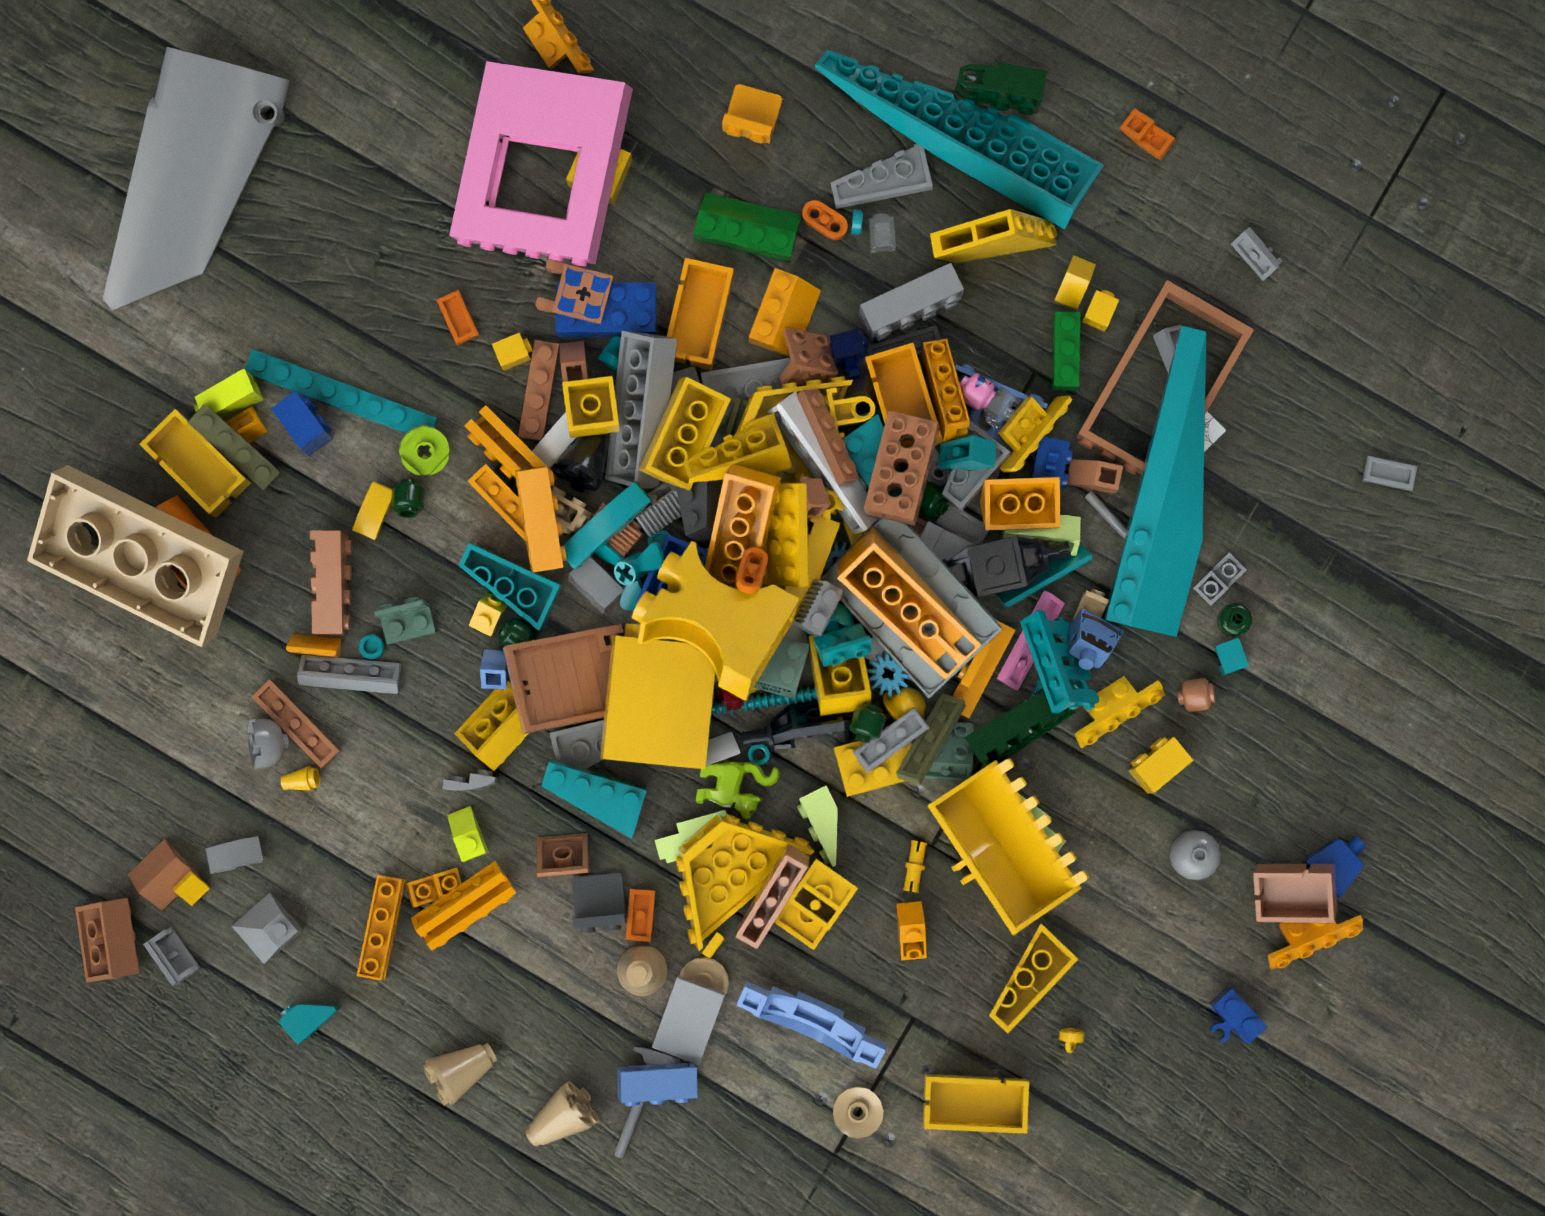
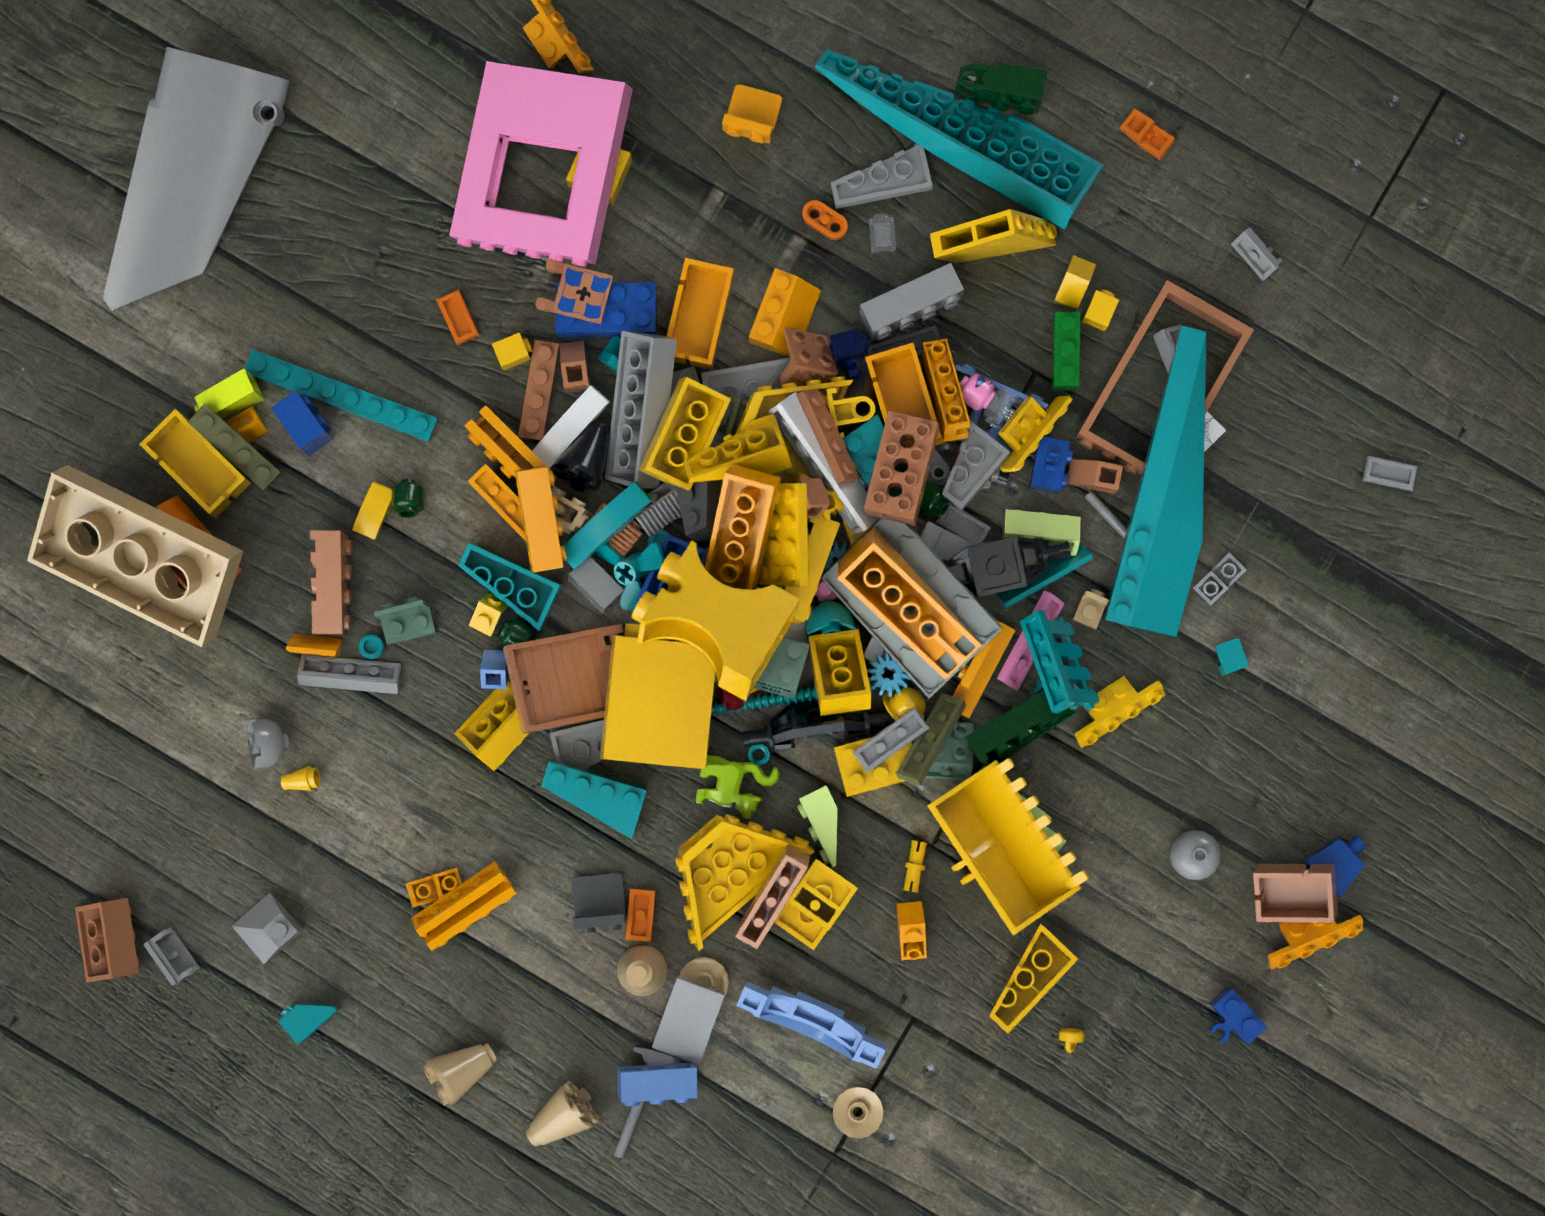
(159, 874): nougat slope -> none
(191, 888): yellow tile -> none
(234, 854): light grey slope -> none
(296, 724): nougat plate -> none
(381, 927): light orange brick -> none
(424, 436): lime plate -> none
(467, 834): neon yellow slope -> none
(477, 781): light grey slope -> none
(563, 855): nougat slope -> none
(591, 406): yellow brick -> none
(668, 846): yellowish green slope -> none
(713, 945): yellow tile -> none
(721, 748): white sticker -> none
(747, 227): green slope -> none
(751, 572): orange plate -> none
(817, 607): light grey brick -> none
(843, 645): teal bracket -> none
(857, 222): teal tile -> none
(867, 723): dark green head -> none
(967, 454): teal slope -> none
(975, 1103): yellow piece -> none
(1021, 503): light orange slope -> none
(1092, 639): medium blue torso -> none
(1160, 764): yellow brick -> none
(1197, 695): nougat head -> none
(1228, 625): dark green head -> none

